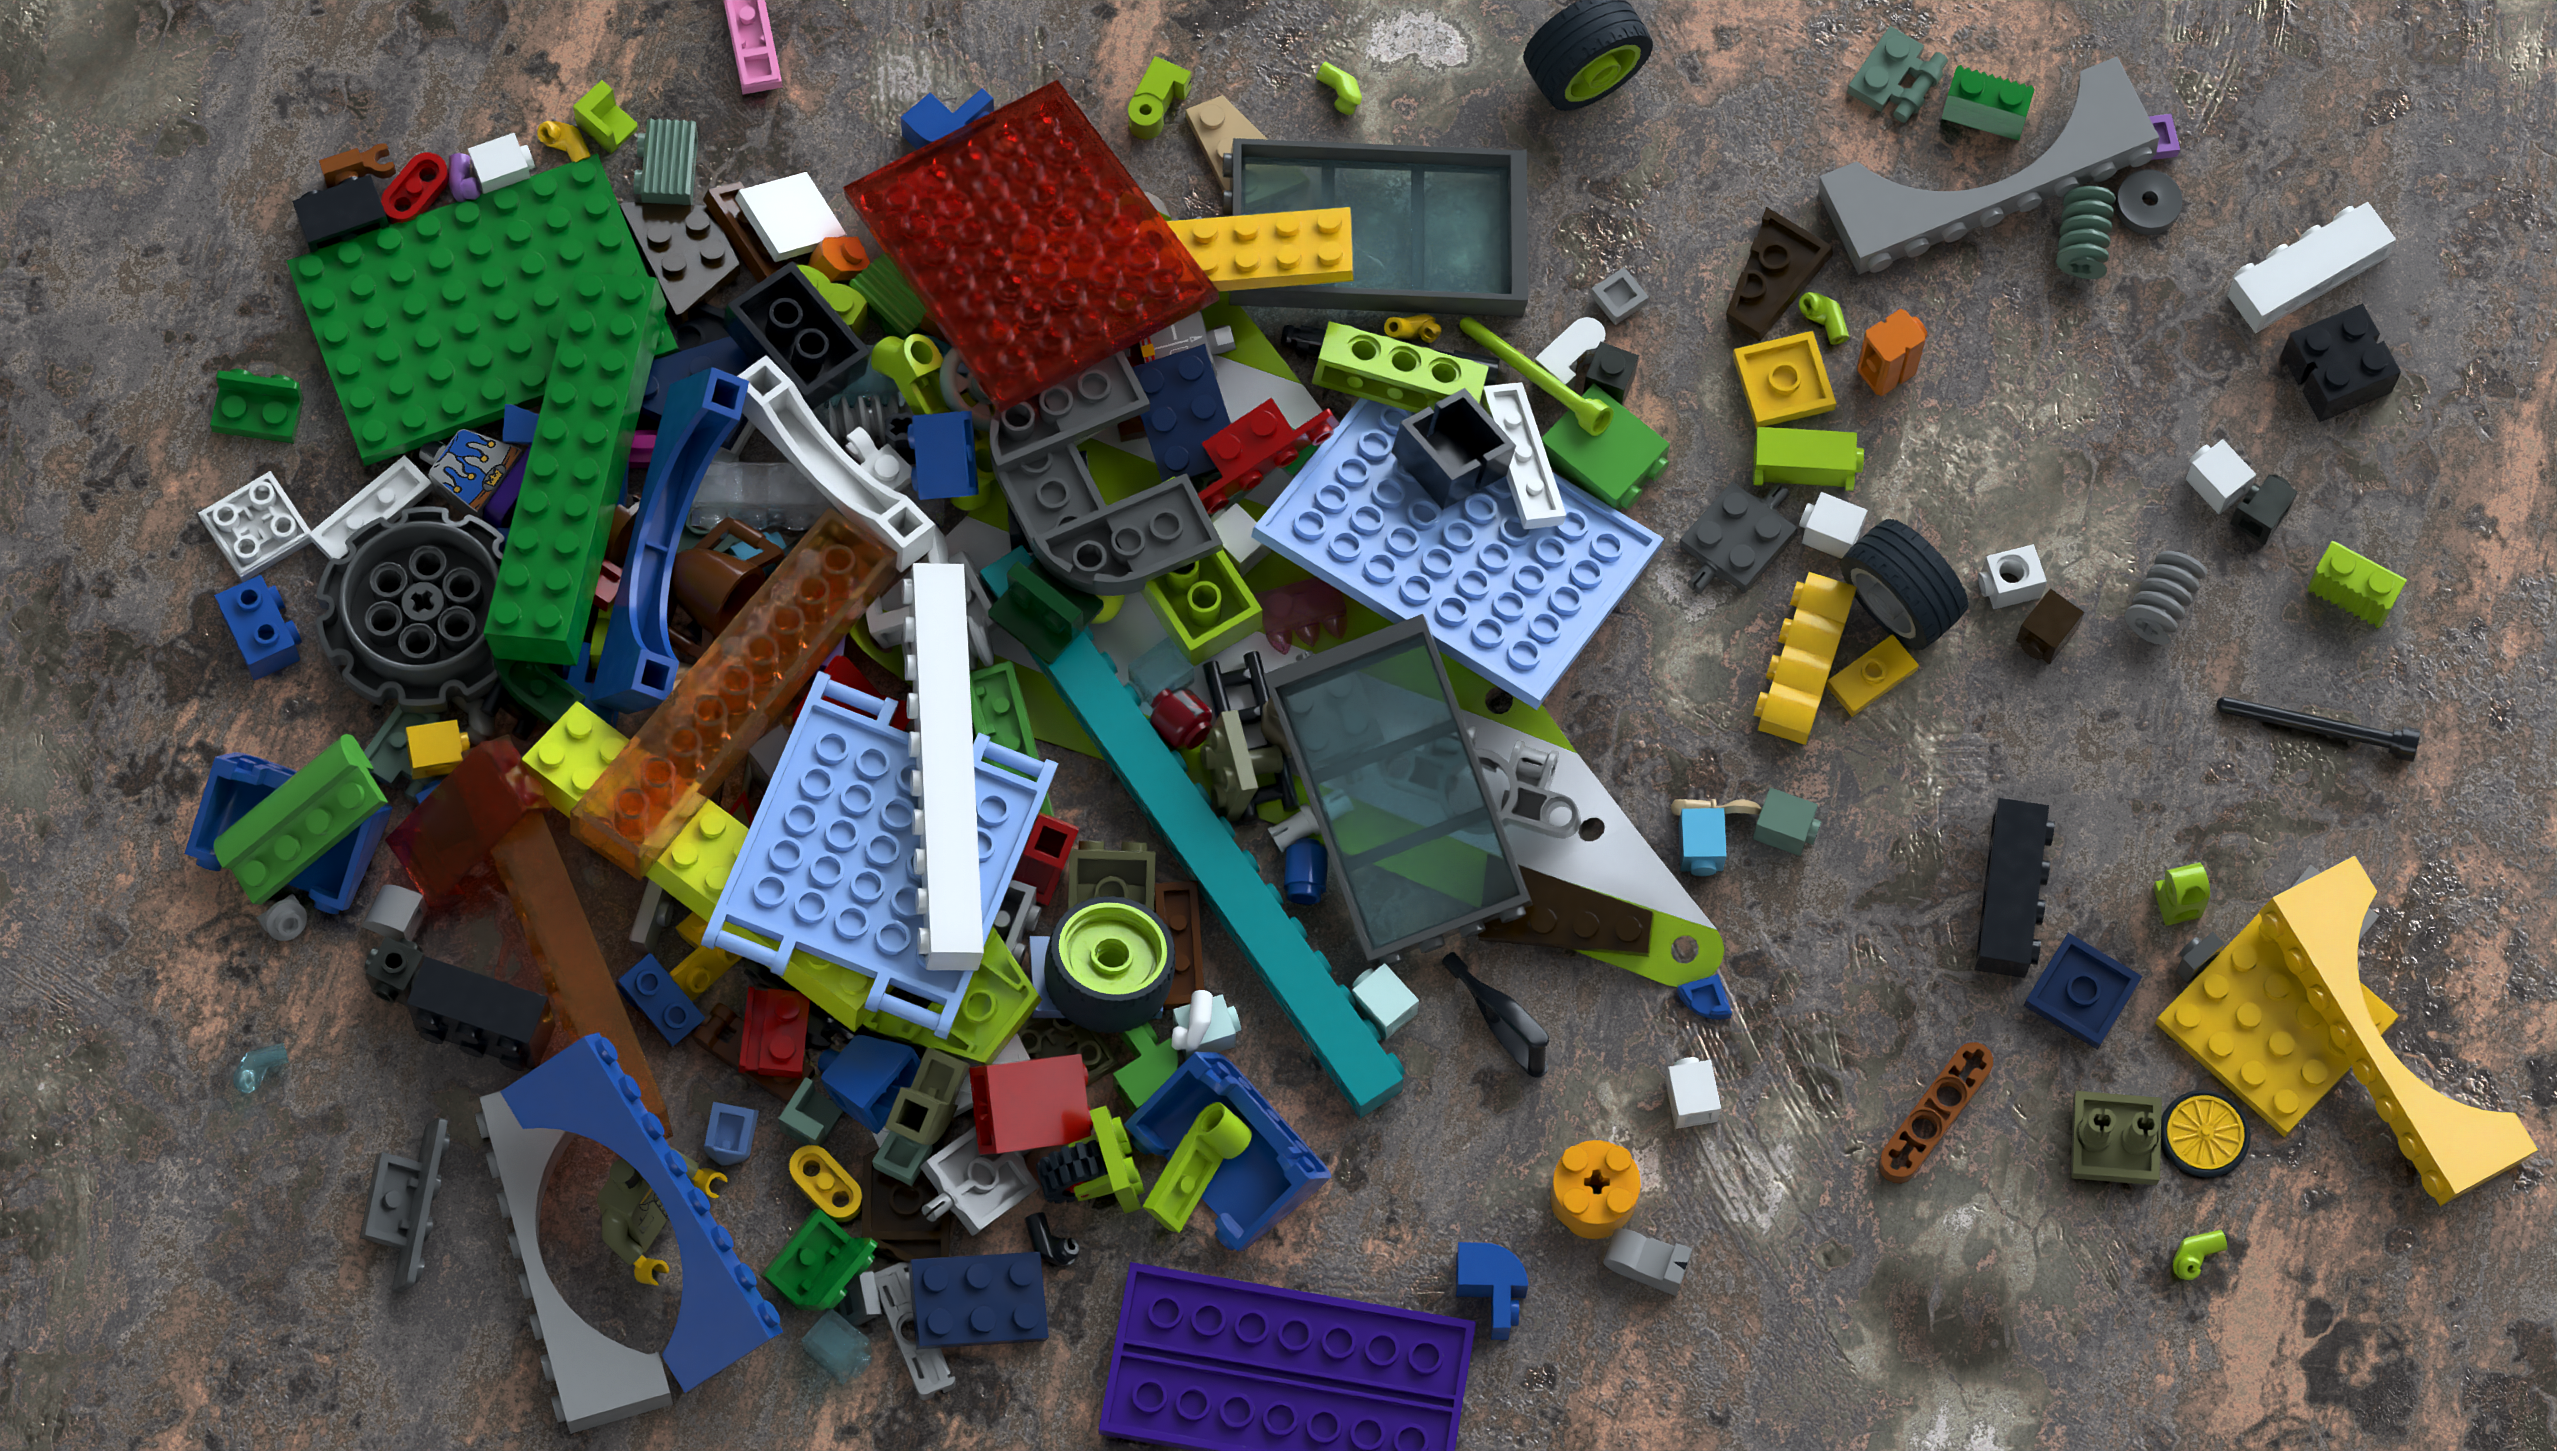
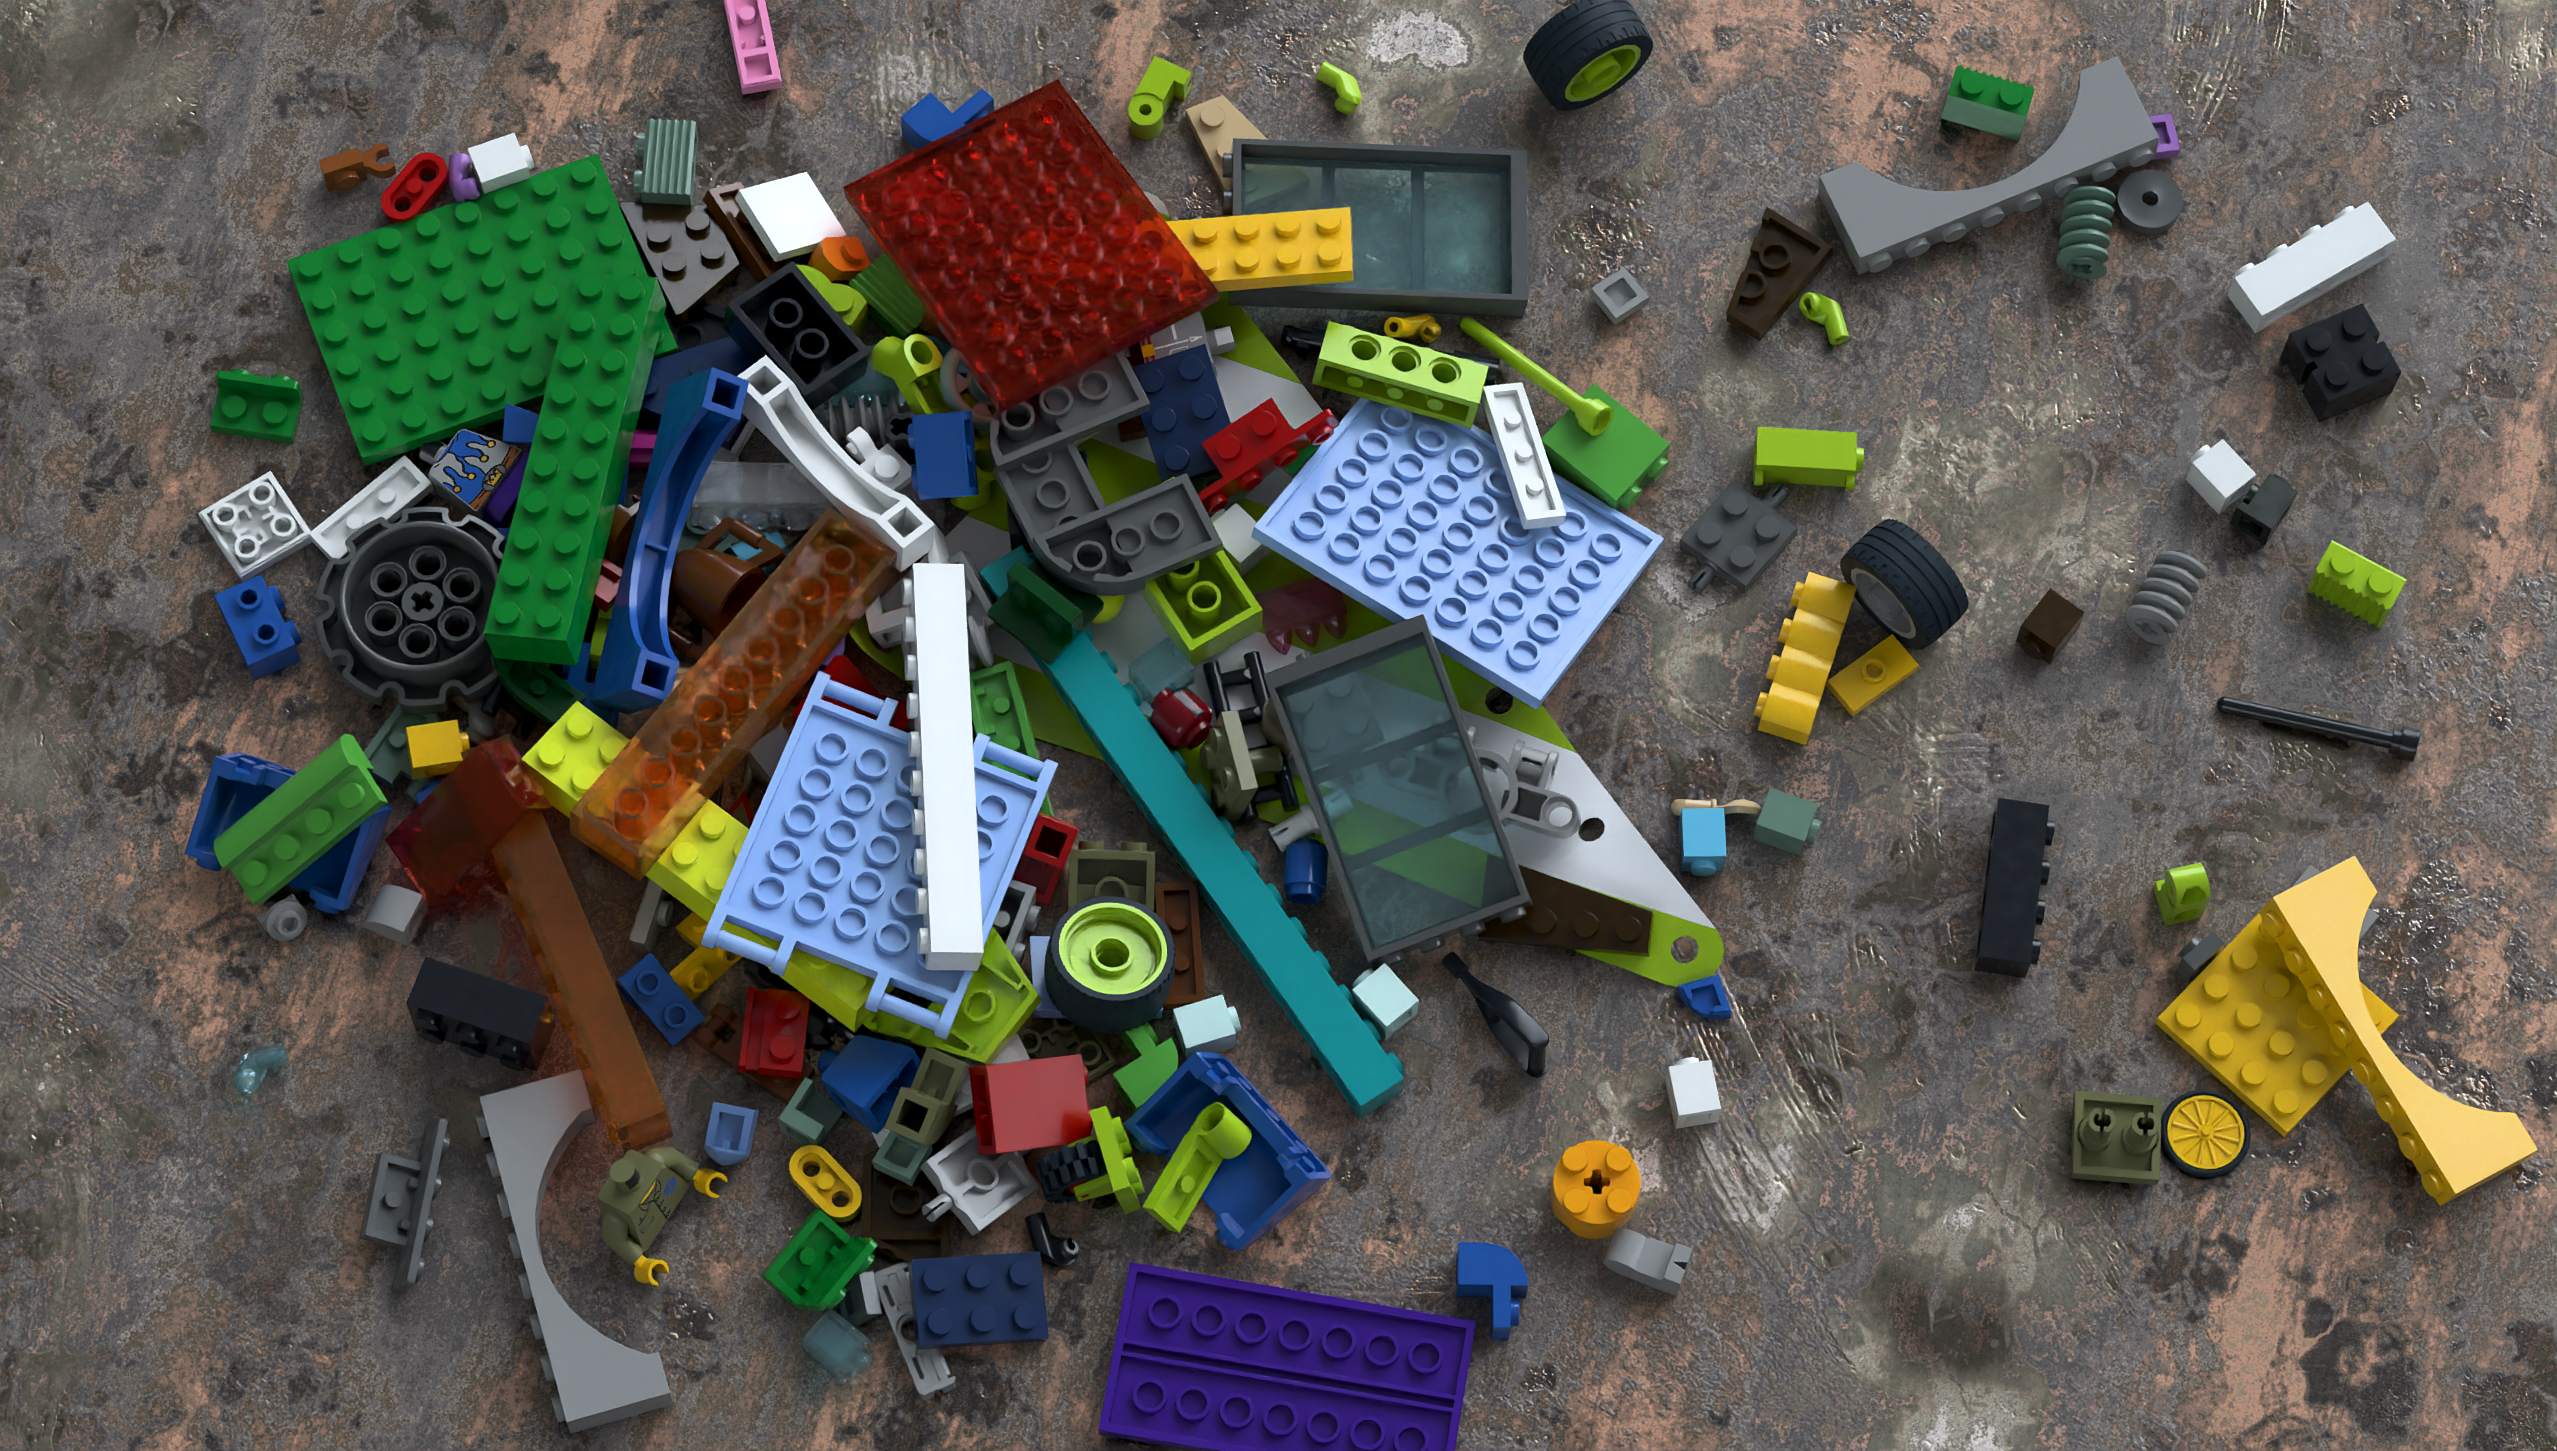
(340, 212): black brick -> none
(392, 983): pearl dark grey brick -> none
(565, 138): yellow arm -> none
(603, 119): lime panel -> none
(720, 1306): blue arch -> none
(1199, 1022): white arm -> none
(1460, 452): black piece -> none
(1572, 350): white leg -> none
(1612, 371): pearl dark grey brick -> none
(1784, 379): yellow plate -> none
(1832, 525): white brick -> none
(1886, 69): sand green plate -> none
(1891, 351): orange brick -> none
(1939, 1114): dark orange beam -> none
(2024, 565): white brick -> none
(2082, 991): dark blue plate -> none
(2193, 1251): lime arm -> none

